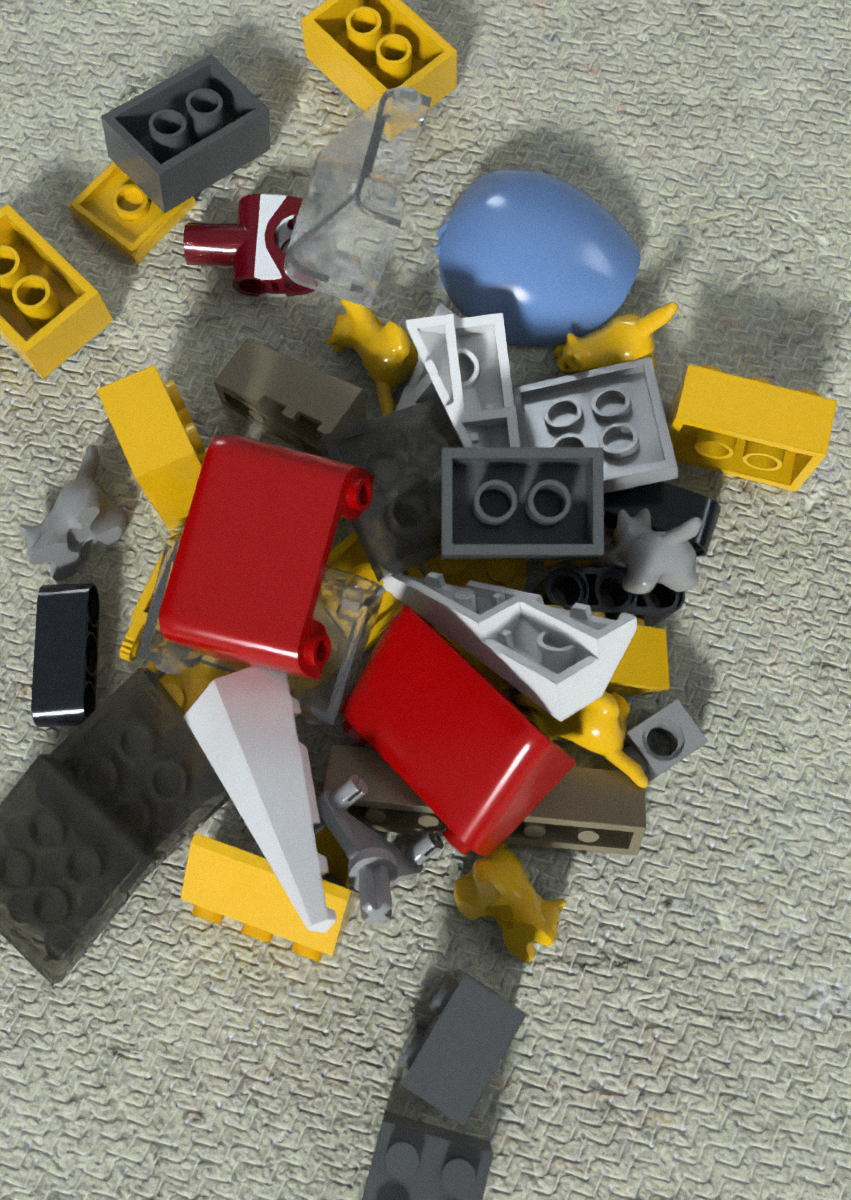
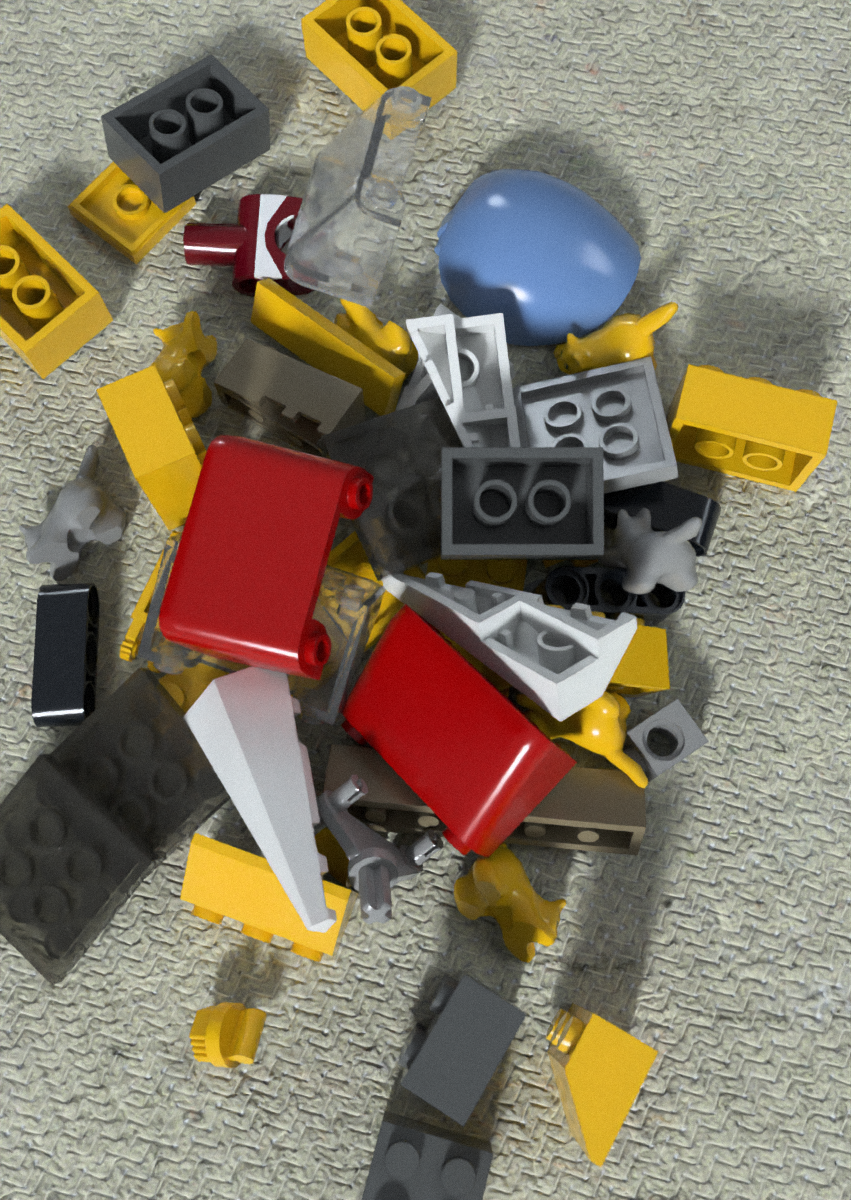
(183, 359): none -> yellow animal
(227, 1034): none -> yellow piece
(326, 345): none -> yellow tile
(596, 1076): none -> yellow slope

